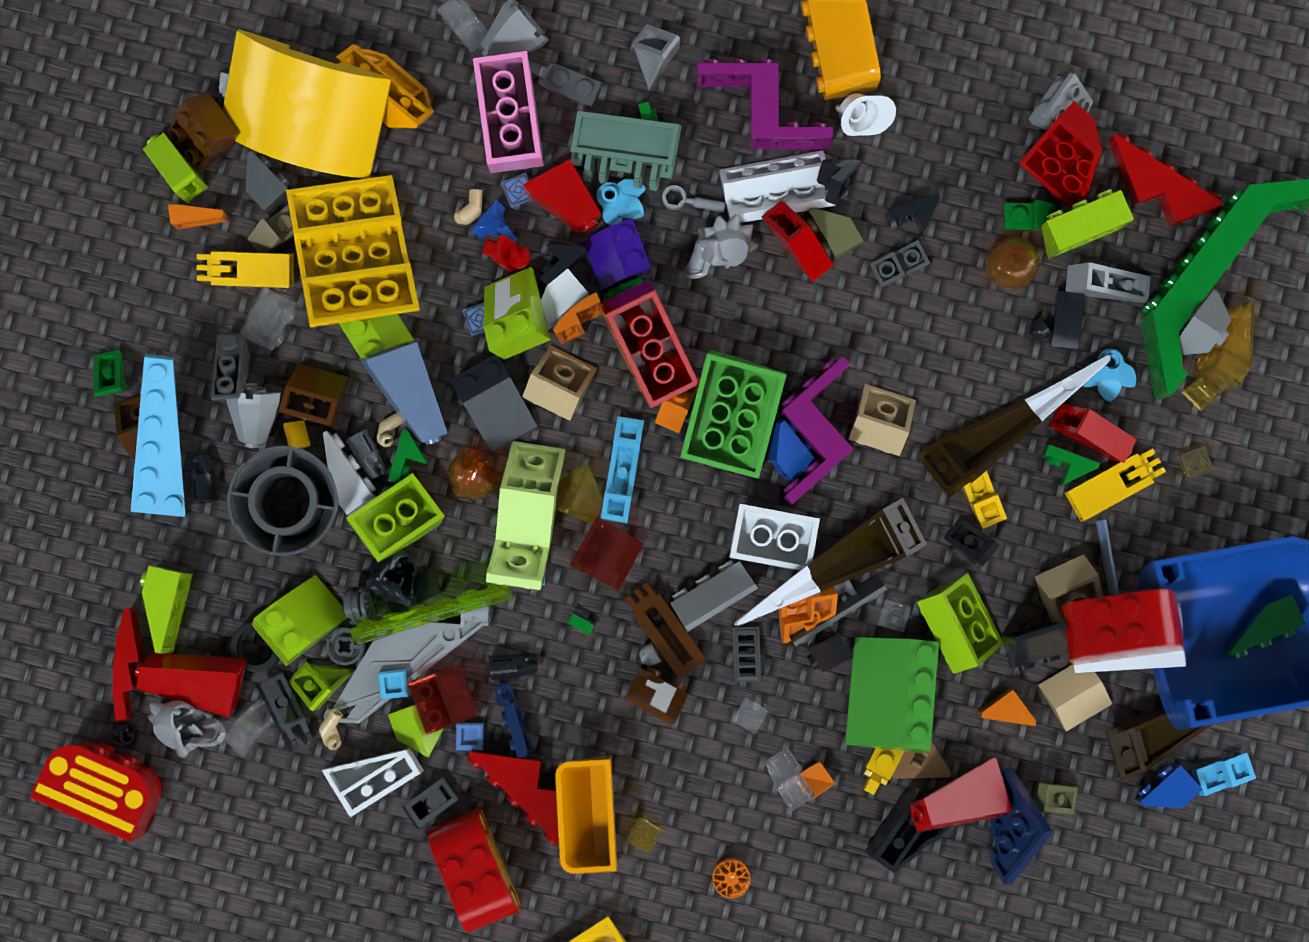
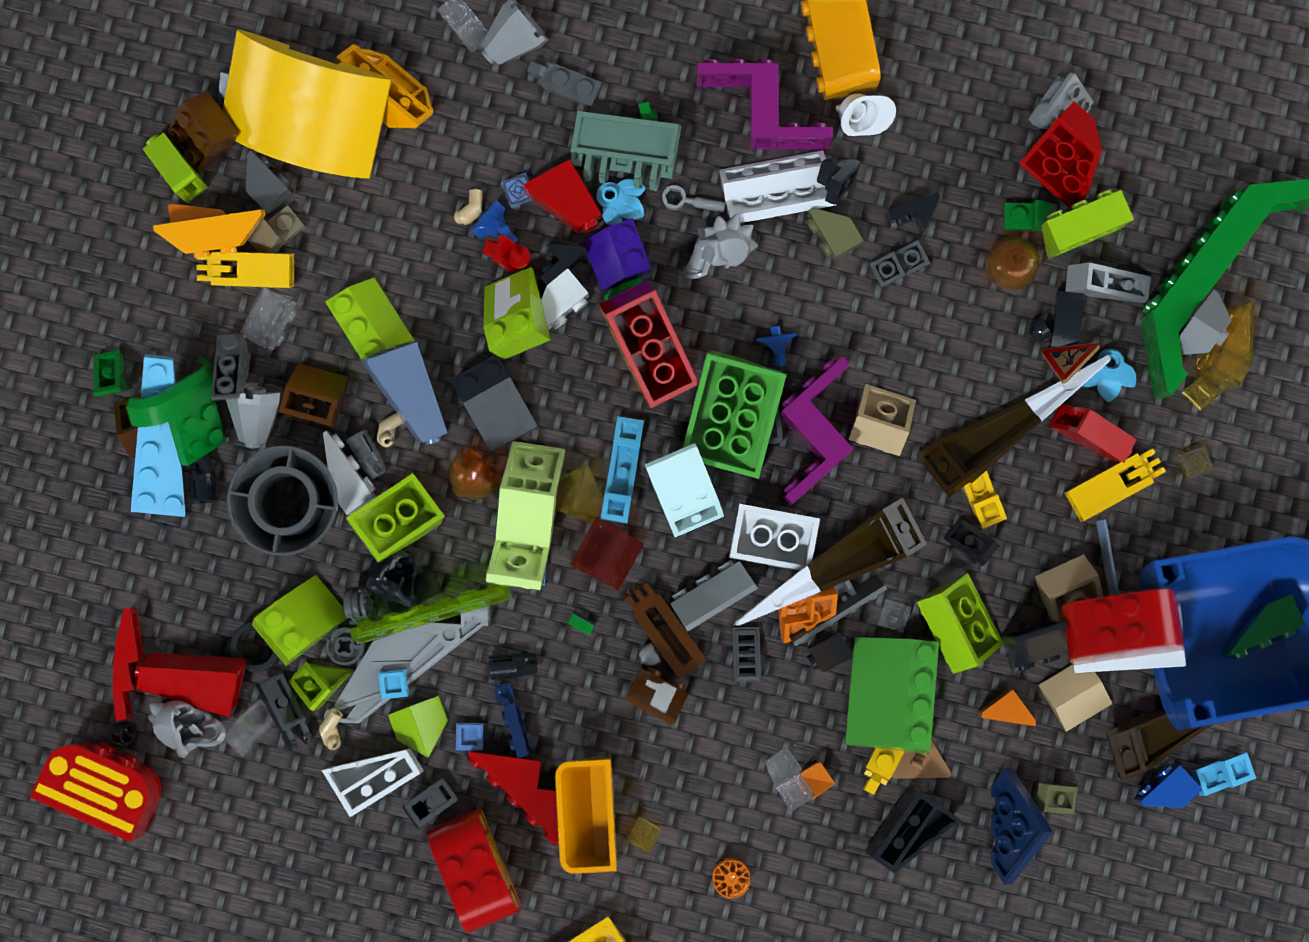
(164, 601): lime slope -> none
(189, 412): none -> green piece
(211, 233): none -> light orange wedge
(297, 434): yellow slope -> none
(351, 251): yellow slope -> none
(406, 450): green slope -> none
(444, 699): clear red slope -> none
(475, 319): tile -> none
(508, 112): bright pink brick -> none
(559, 382): tan slope -> none
(570, 325): orange slope -> none
(655, 51): light grey slope -> none
(675, 410): orange slope -> none
(684, 490): none -> light aqua slope
(750, 715): clear tile -> none
(777, 343): none -> blue piece
(787, 451): blue slope -> none
(797, 240): red slope -> none
(967, 799): slope -> none
(1069, 359): none -> piece
(1074, 464): green slope -> none
(1148, 179): red slope -> none

